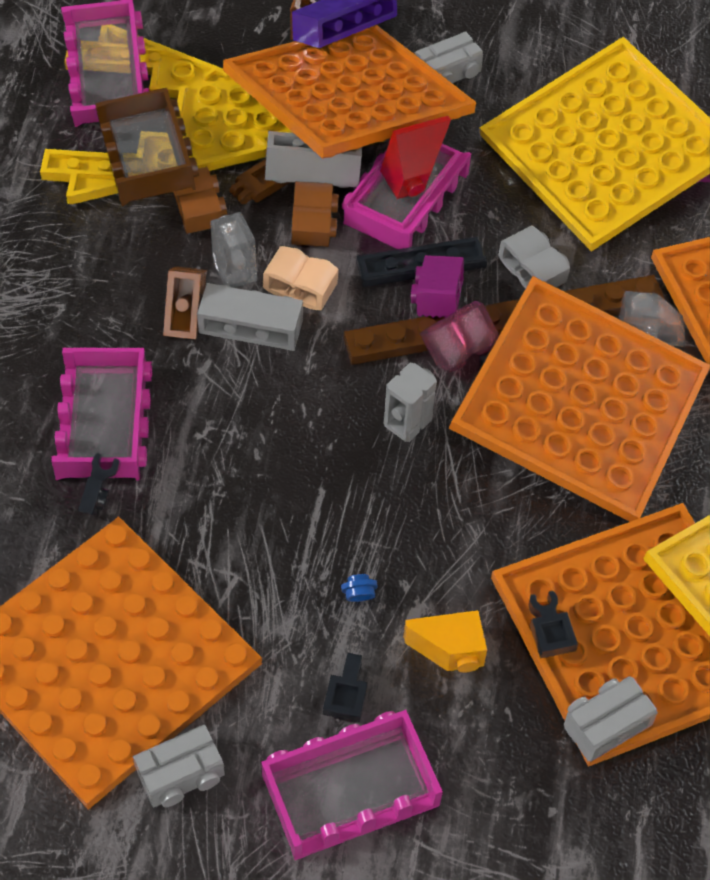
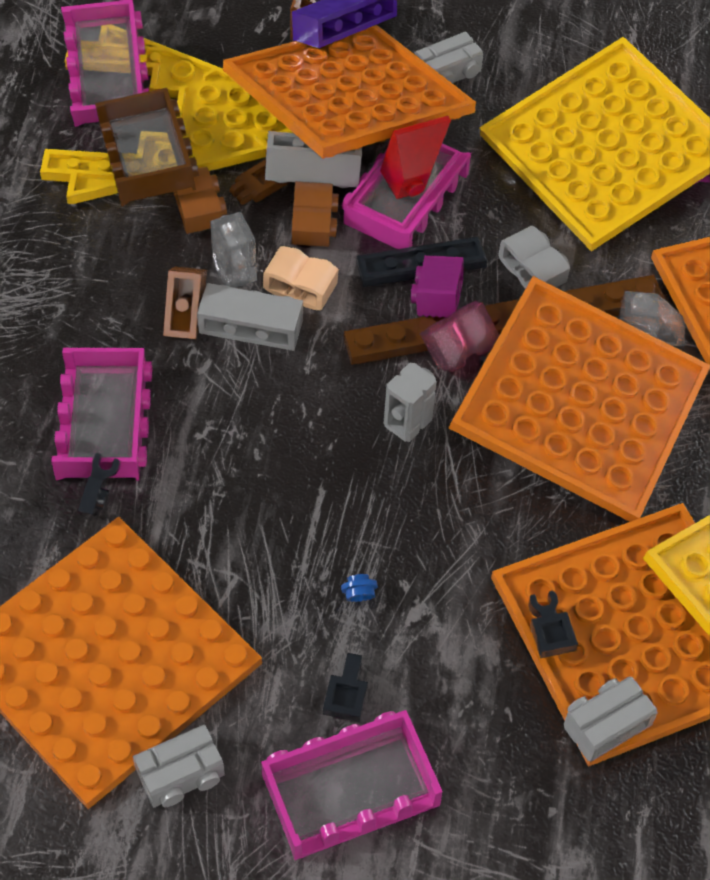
(449, 640): light orange slope -> none

